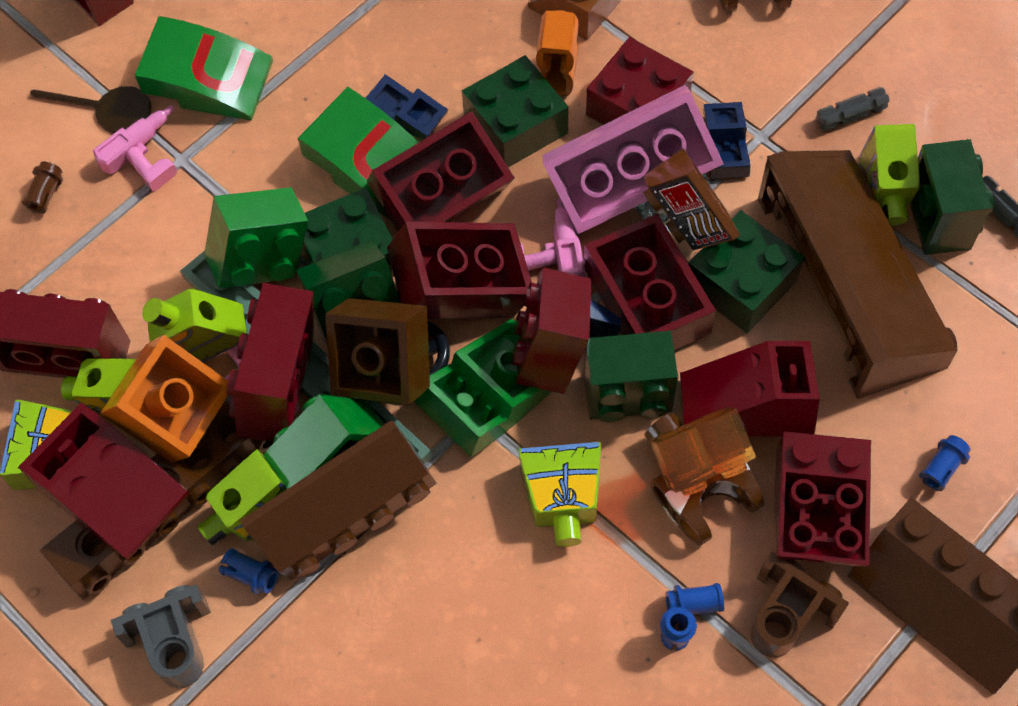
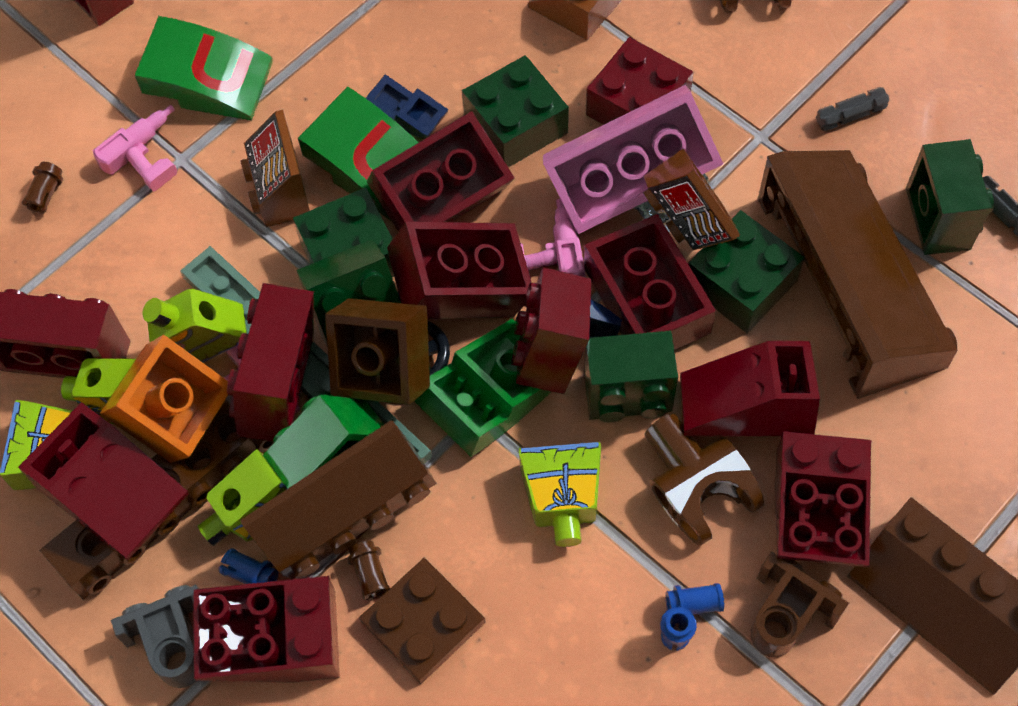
(115, 108): dark brown piece -> none
(255, 237): green brick -> none
(267, 632): none -> dark red slope
(274, 172): none -> slope
(368, 569): none -> reddish brown pin
(422, 620): none -> reddish brown plate
(558, 50): orange brick -> none
(702, 450): clear orange brick -> none
(728, 131): dark blue slope -> none
(892, 168): lime torso -> none
(945, 462): blue pin -> none

